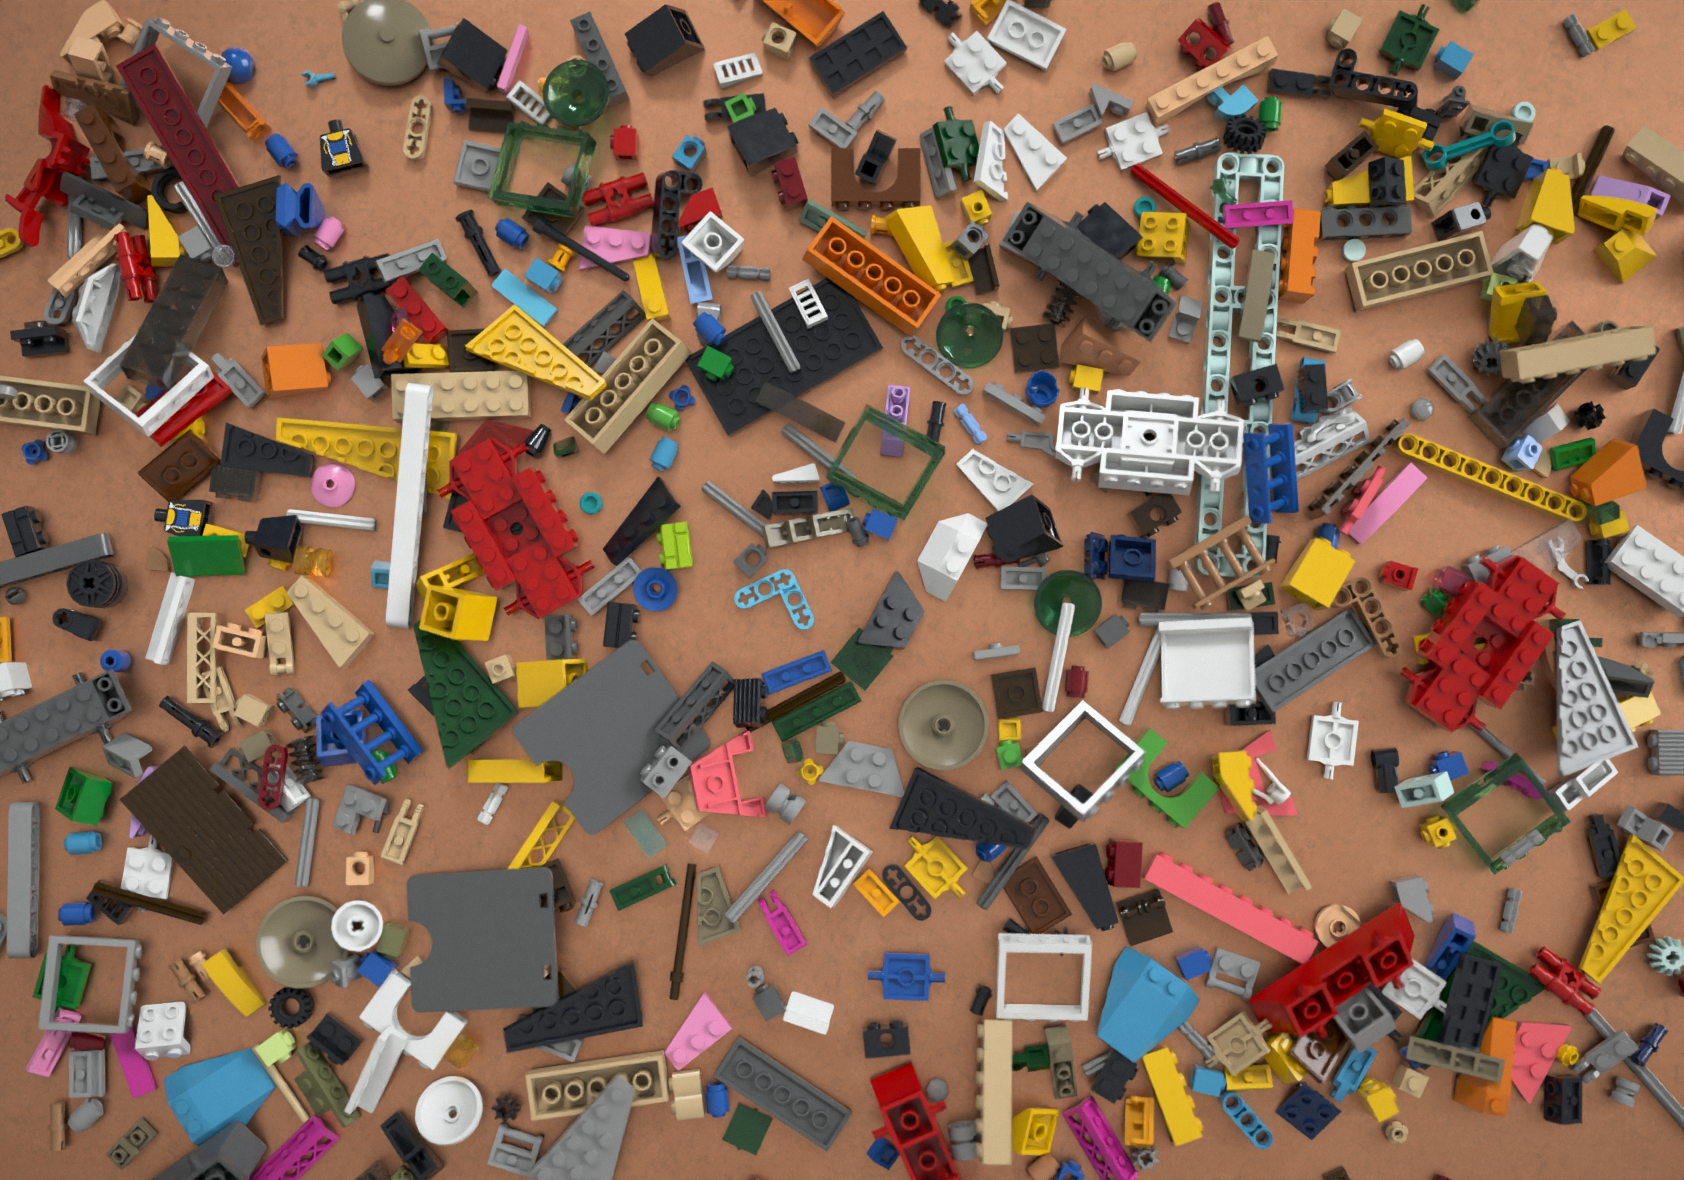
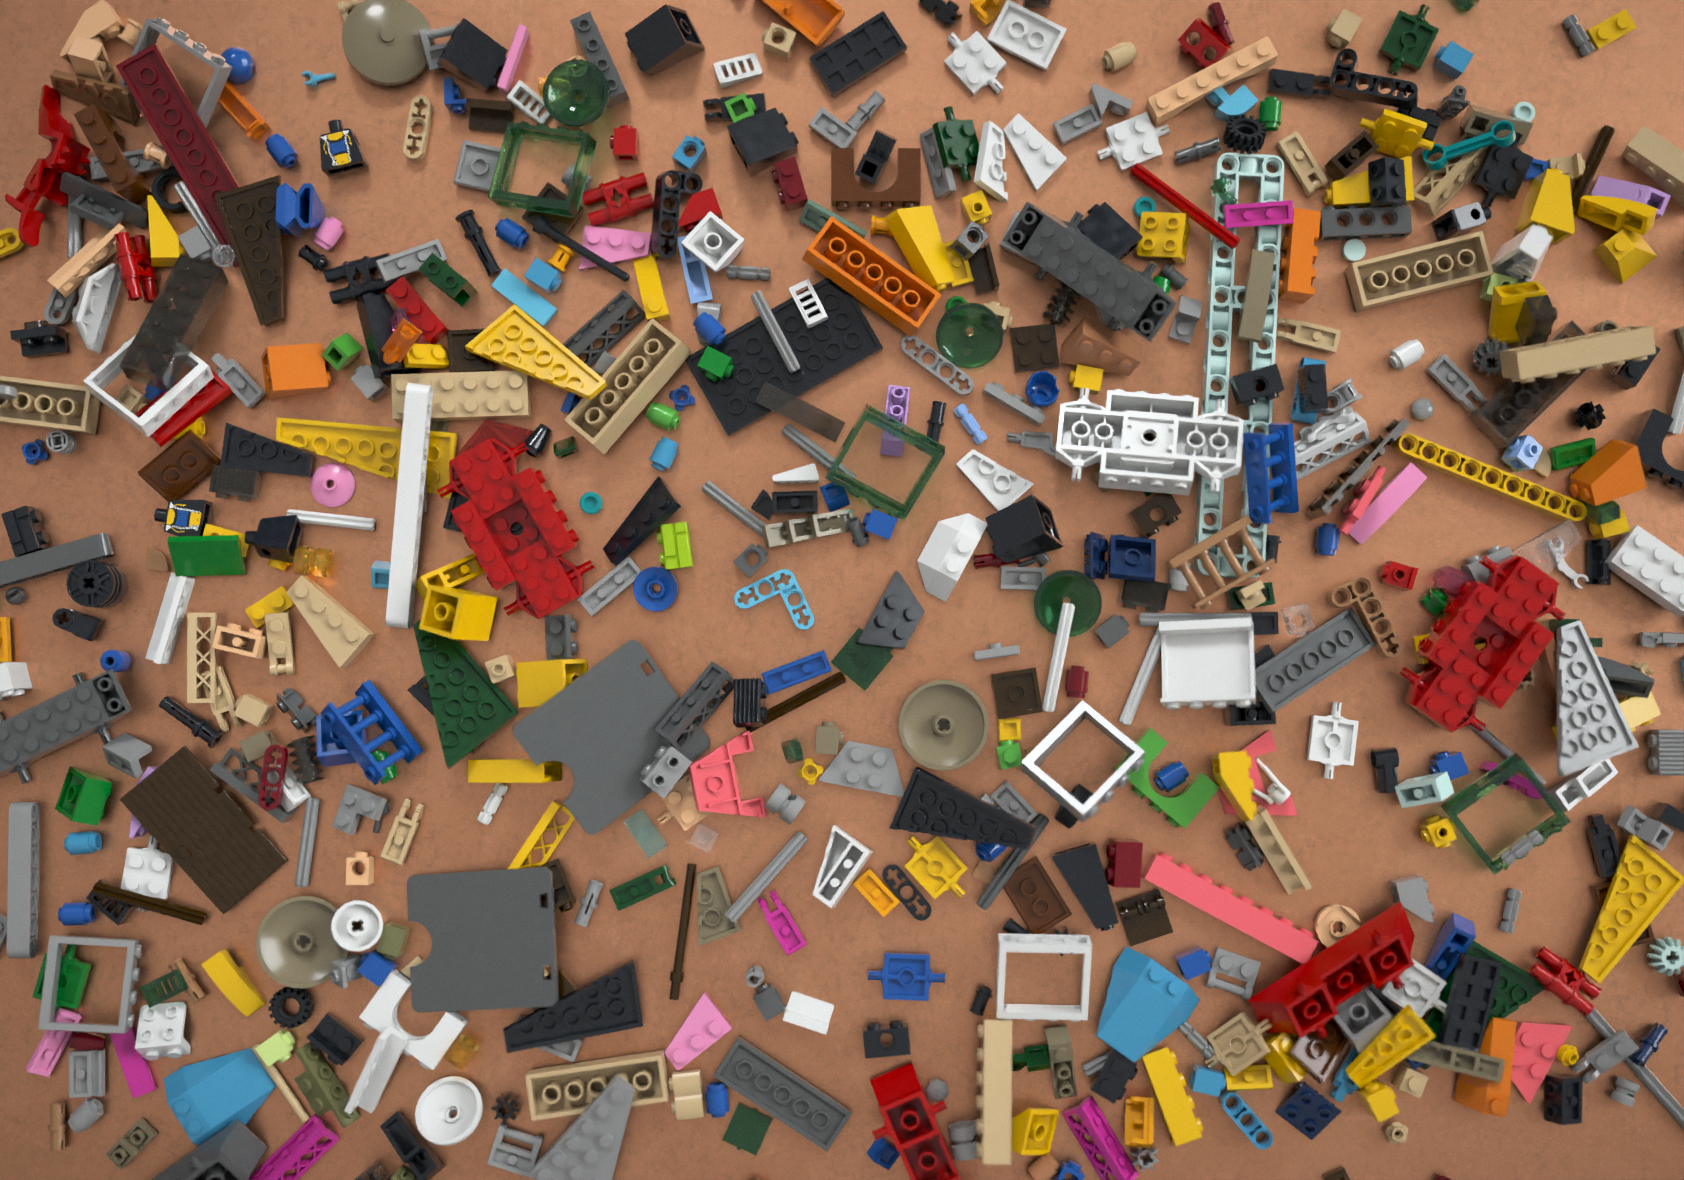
(73, 106): clear wheel -> none
(151, 994): none -> clear green slope
(196, 960): light nougat pin -> none
(620, 624): black brick -> none
(816, 711): dark green tile -> none
(1302, 163): none -> tan plate
(1318, 574): yellow slope -> none
(1394, 1043): none -> yellow wing
(1547, 424): white slope -> none

